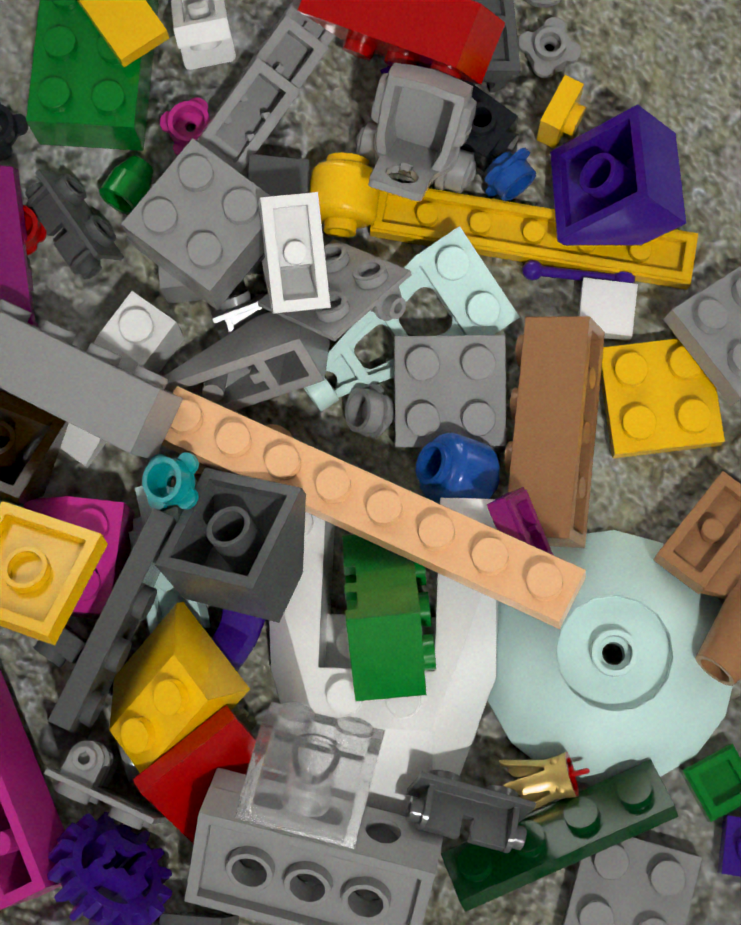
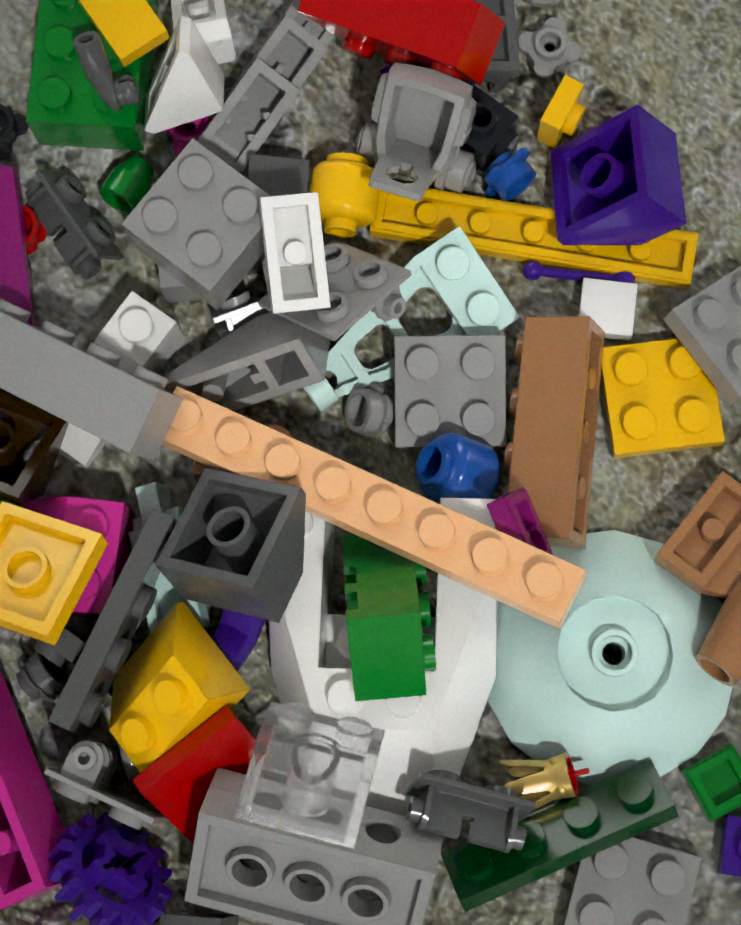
(40, 677): none -> dark grey plate
(99, 73): none -> dark grey arm
(158, 479): teal plate -> none
(186, 82): none -> white slope

